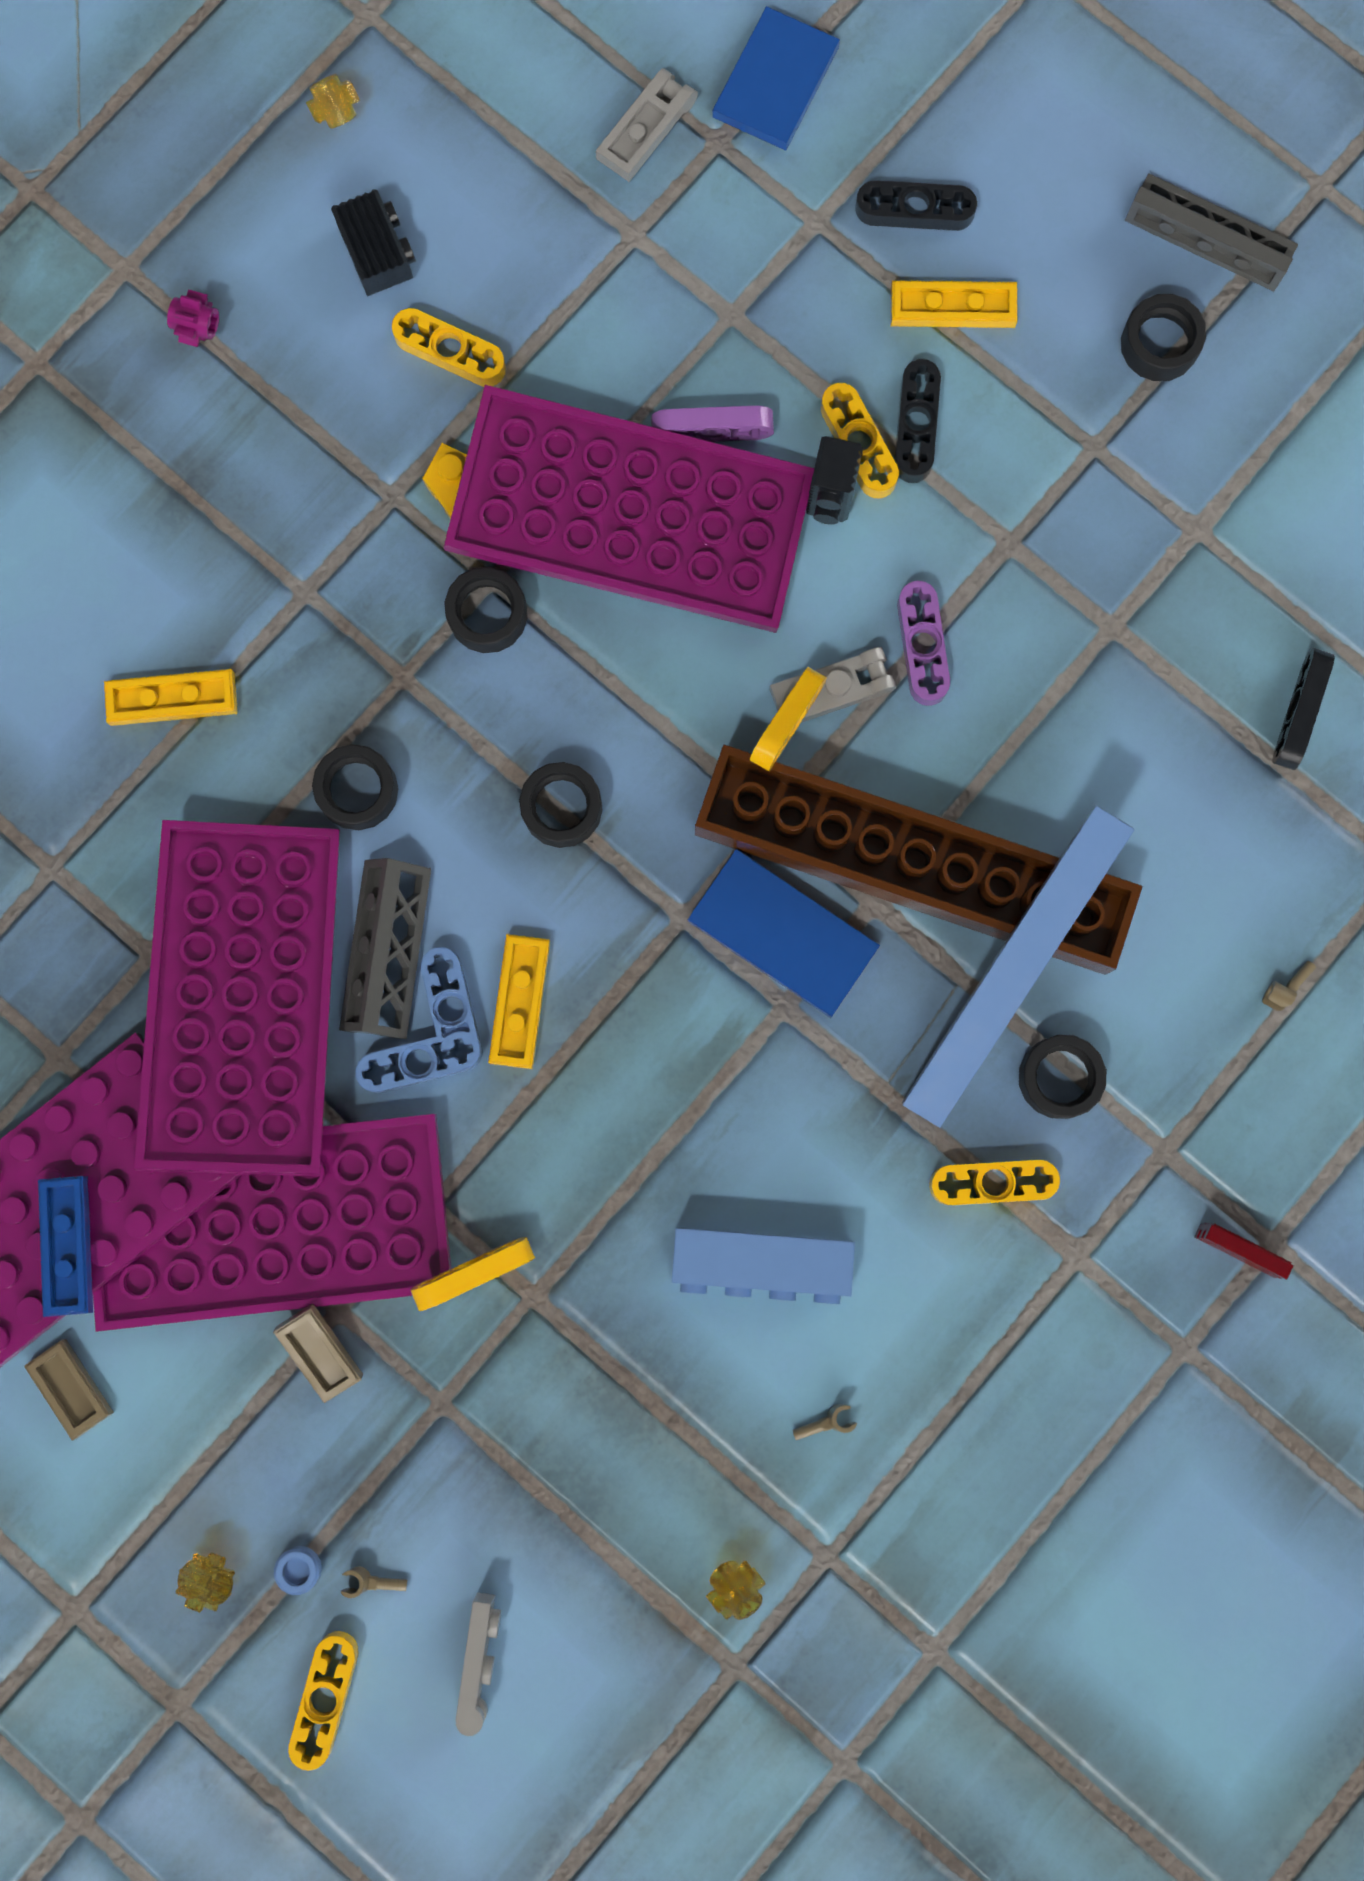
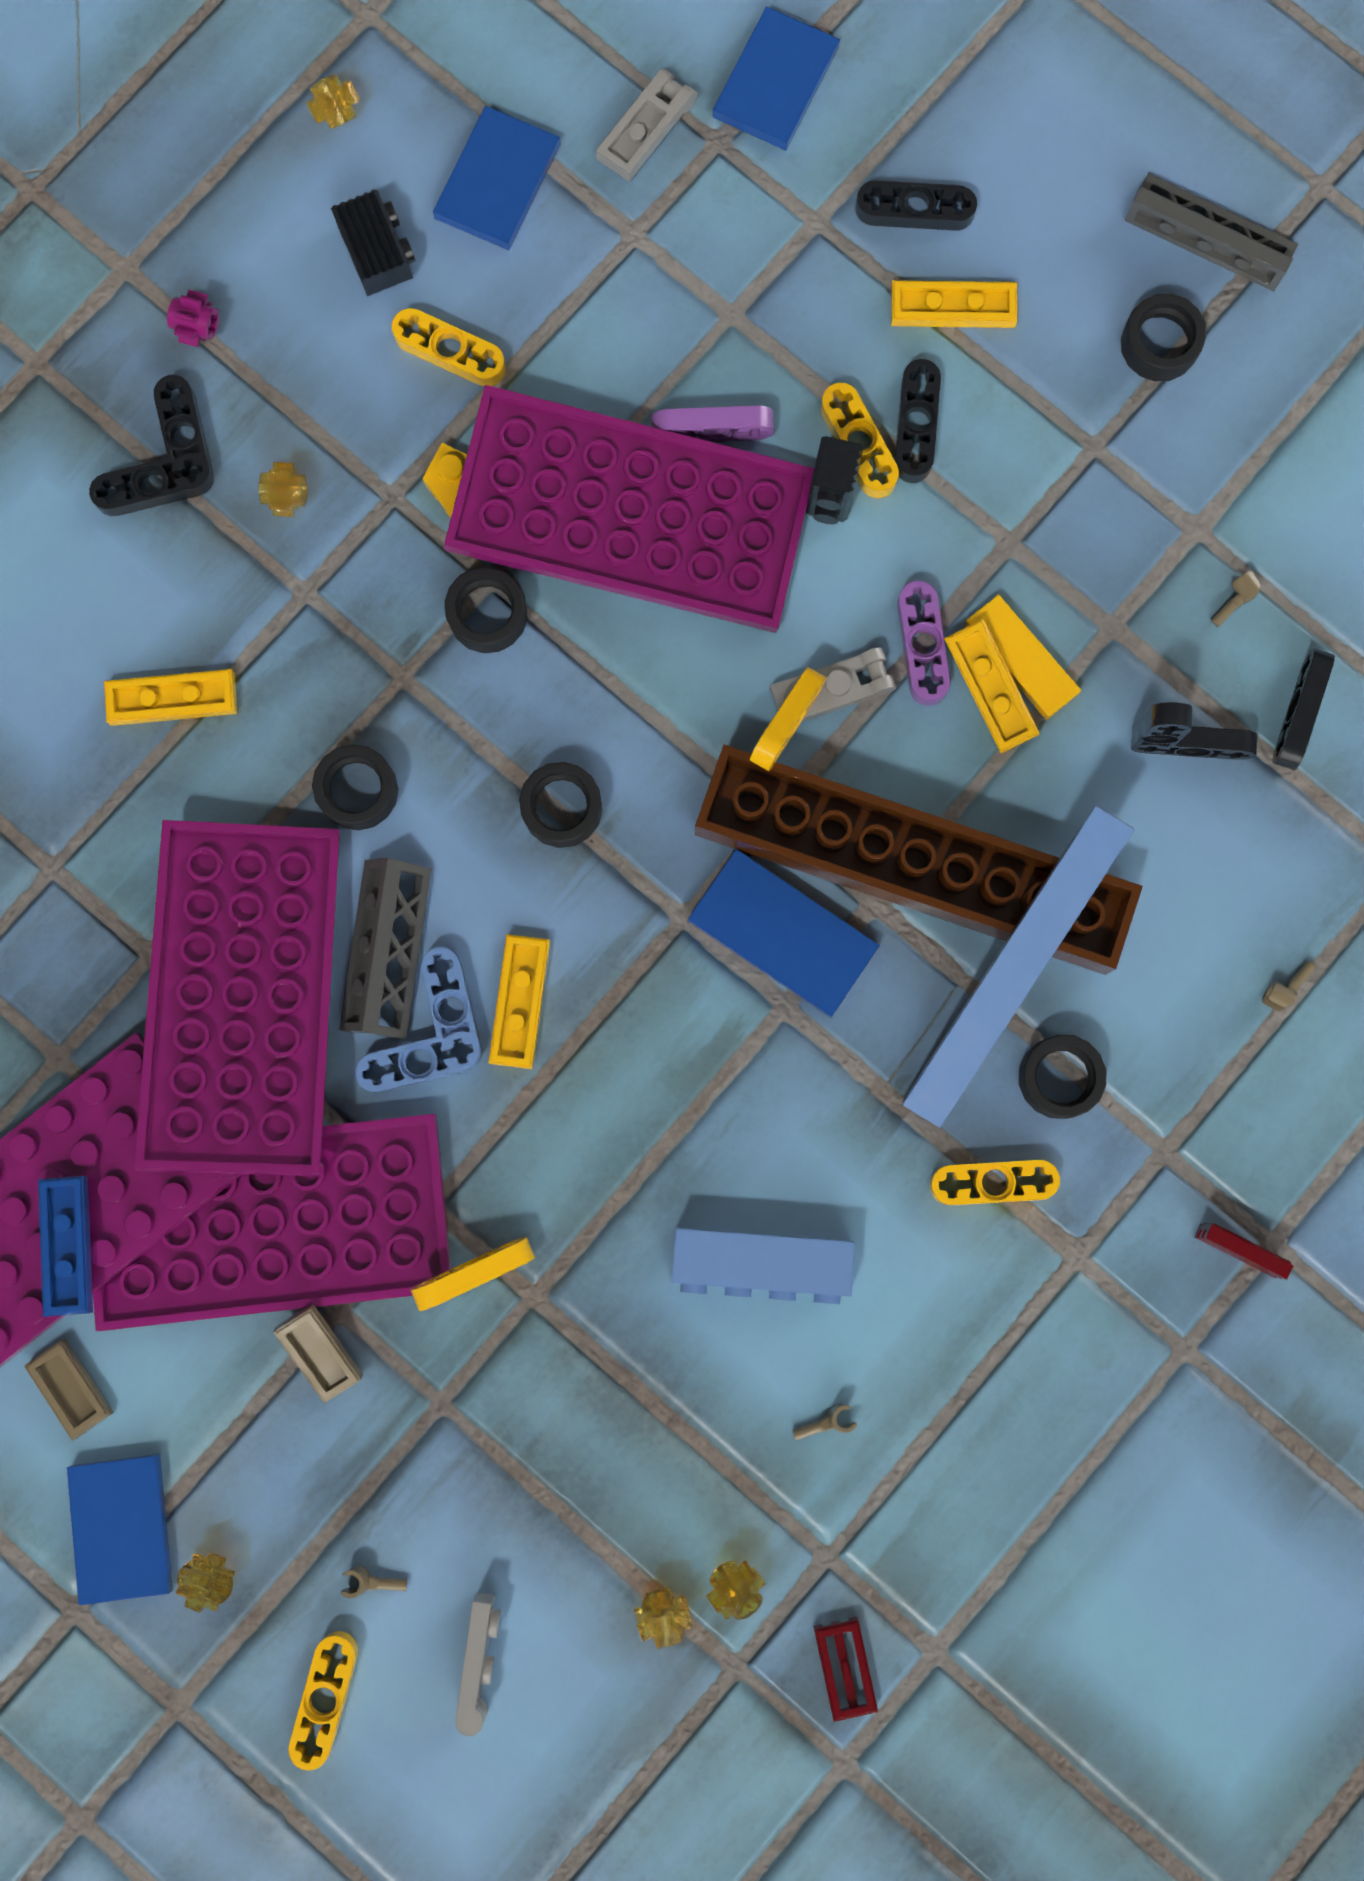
(119, 1529): none -> blue tile
(179, 459): none -> black beam
(283, 489): none -> clear yellow gear
(297, 1570): medium blue tile -> none
(496, 178): none -> blue tile
(663, 1618): none -> clear yellow gear
(837, 1629): none -> dark red tile
(992, 686): none -> yellow tile
(1027, 659): none -> yellow tile
(1169, 731): none -> black beam
(1246, 589): none -> dark tan hand

